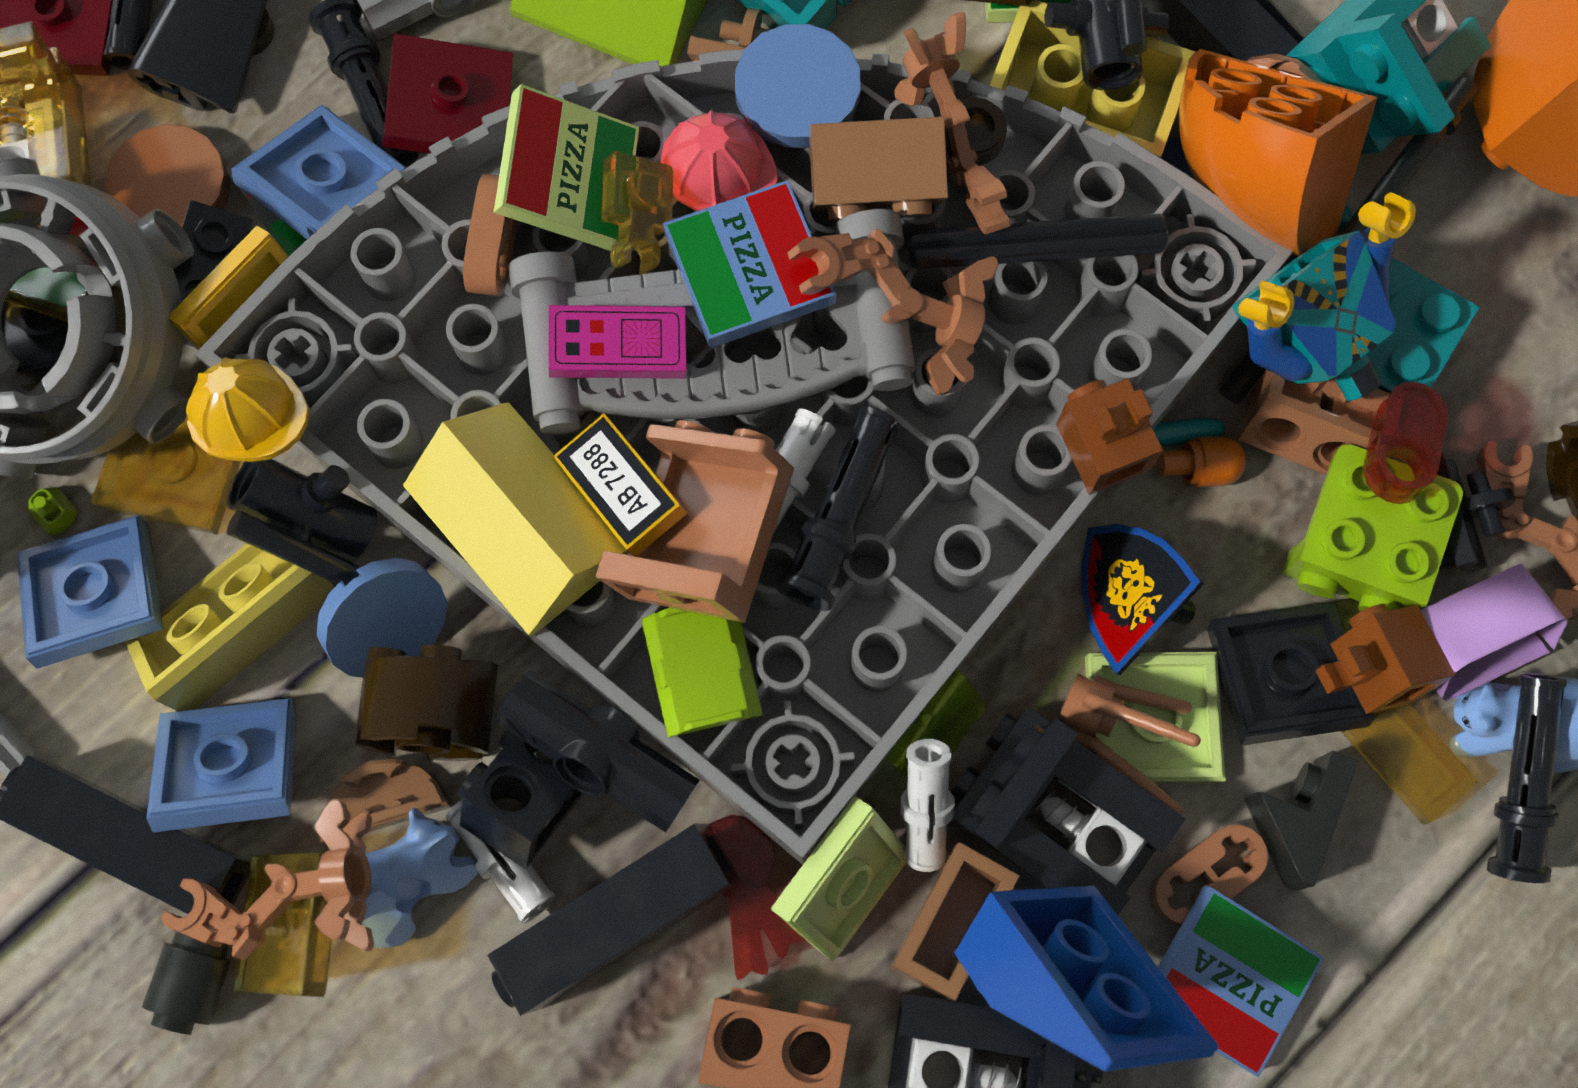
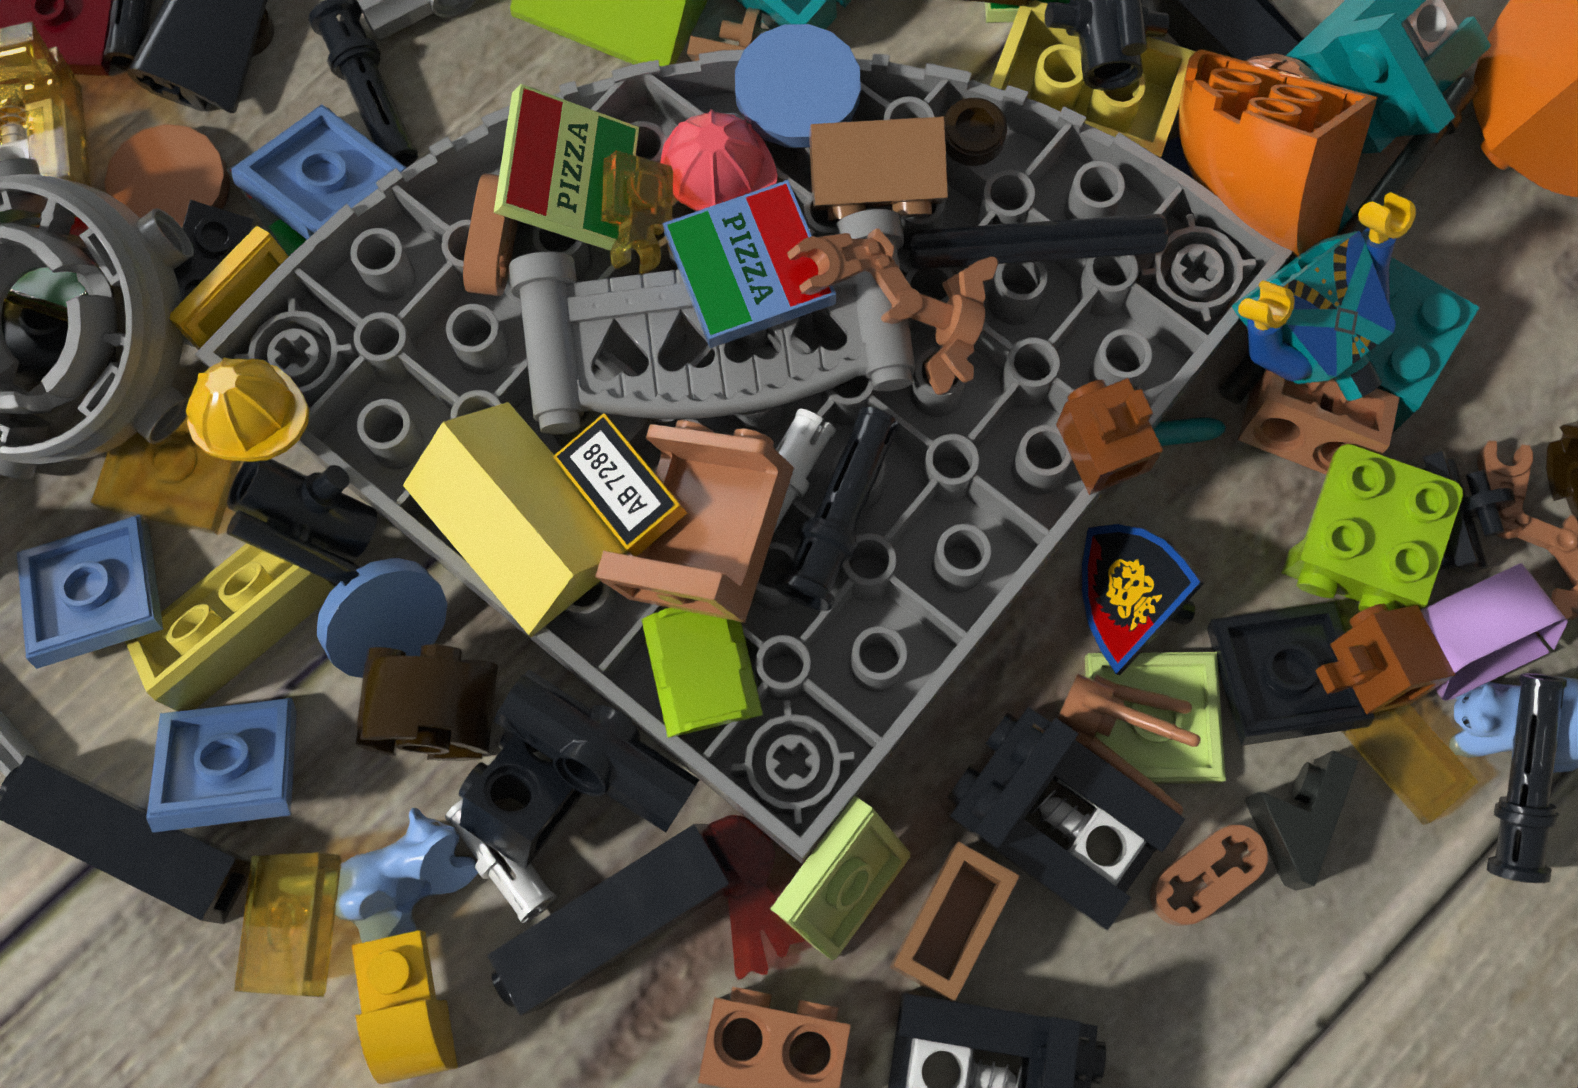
(52, 510): lime rock -> none
(186, 984): pearl dark grey brick -> none
(340, 878): nougat piece -> none
(388, 792): medium nougat tile -> none
(401, 1022): none -> yellow brick
(441, 90): dark red plate -> none
(617, 342): dark pink tile -> none
(927, 804): white pin -> none
(932, 65): nougat piece -> none
(944, 719): clear neon green piece -> none
(1079, 979): blue slope -> none
(1205, 461): orange cylinder -> none
(1238, 976): tile -> none
(1409, 428): clear red piece -> none

